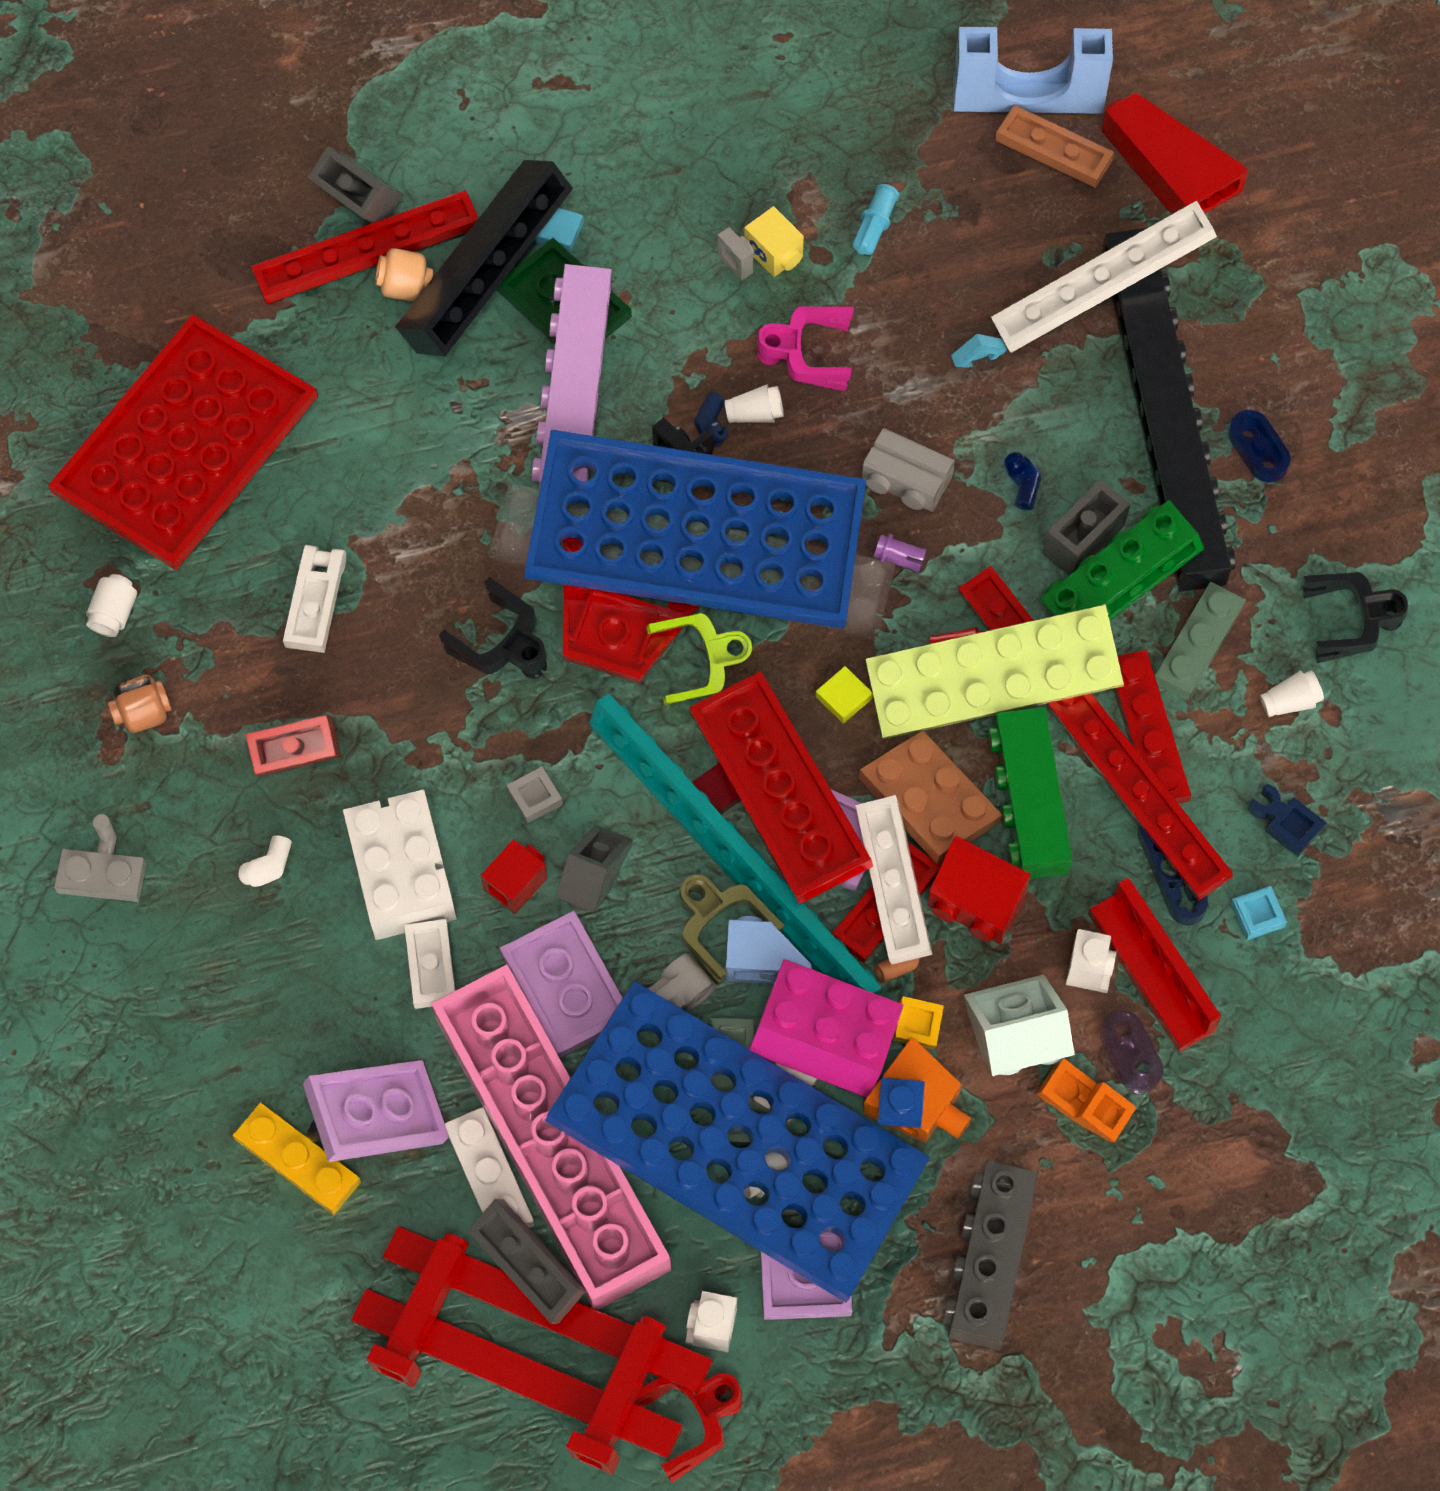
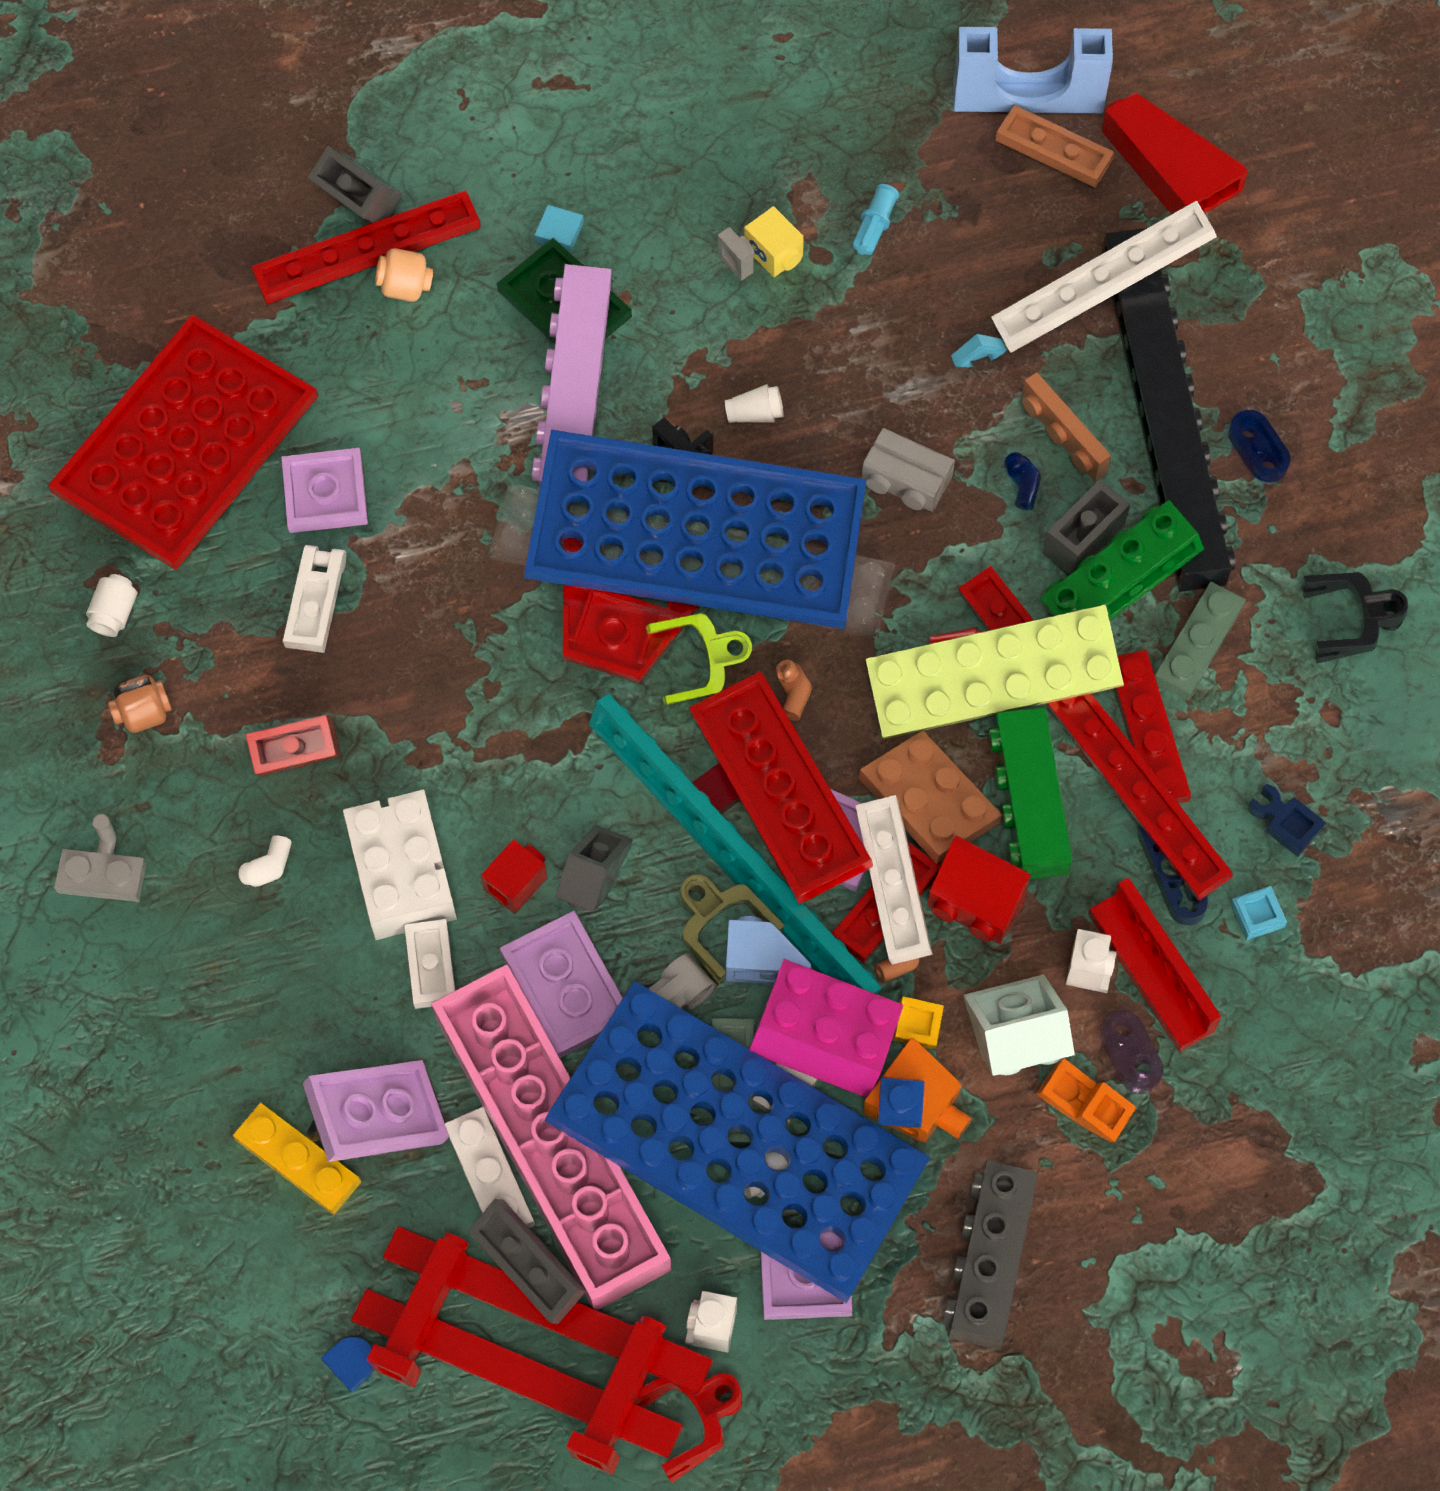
(324, 490): none -> lavender plate
(349, 1362): none -> blue tile
(484, 257): black brick -> none
(518, 647): black piece -> none
(534, 795): light grey plate -> none
(707, 418): dark blue arm -> none
(784, 343): dark pink piece -> none
(796, 686): none -> nougat arm
(844, 694): neon yellow tile -> none
(898, 552): medium lavender pin -> none
(1065, 427): none -> nougat plate
(1293, 694): white cone -> none

